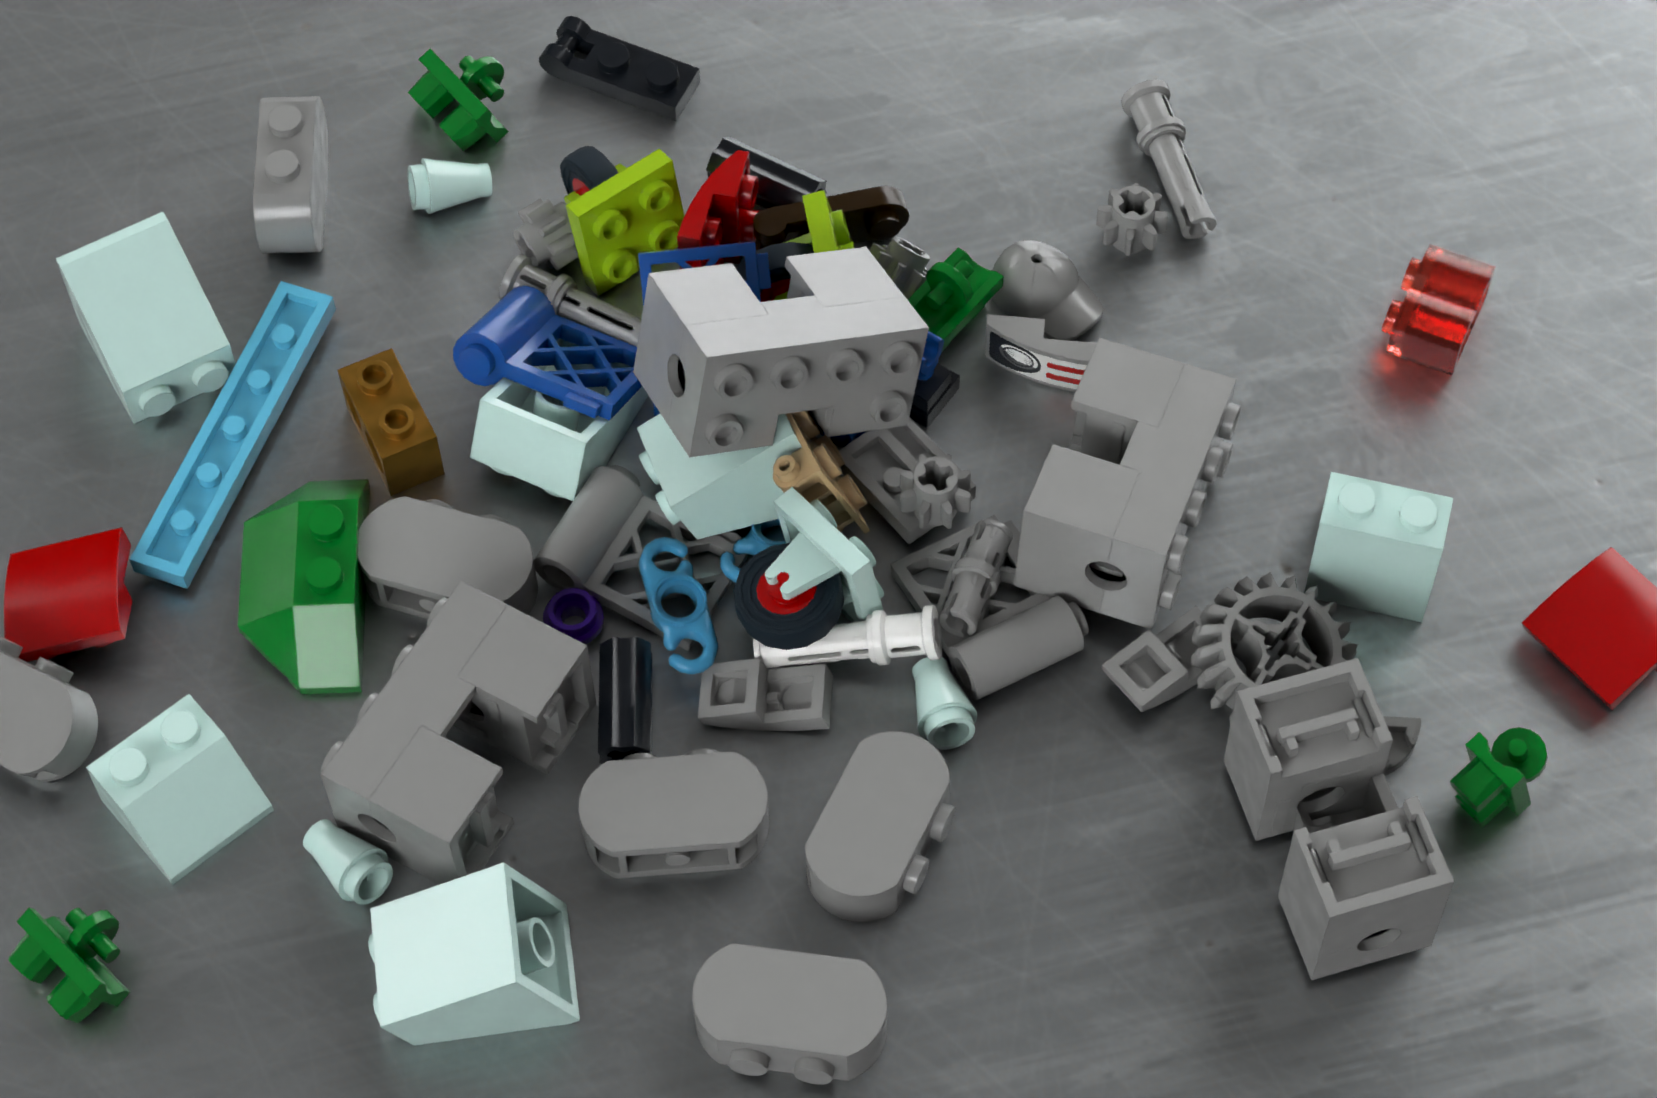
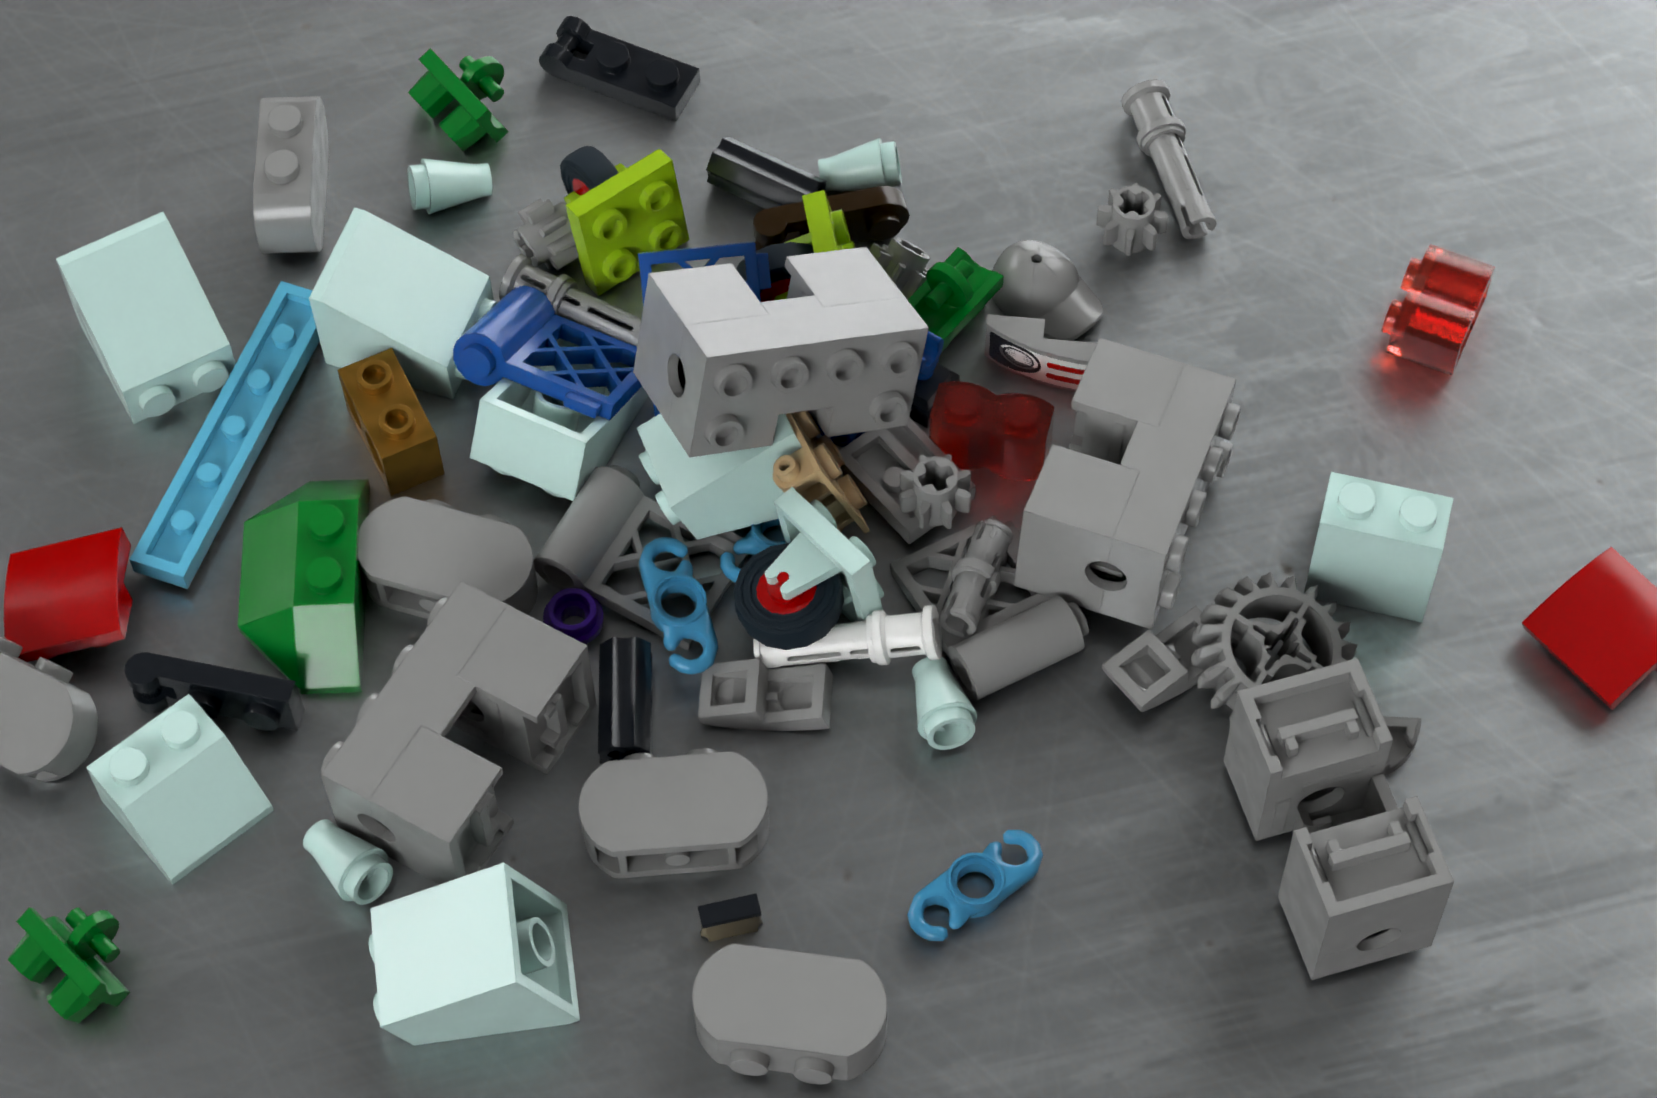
(220, 691): none -> black plate
(399, 295): none -> light aqua slope
(722, 209): red slope -> none
(730, 917): none -> black piece
(862, 167): none -> light aqua cone
(879, 827): light grey brick -> none
(945, 891): none -> dark azure piece
(992, 431): none -> clear red brick
(1499, 775): green hips -> none

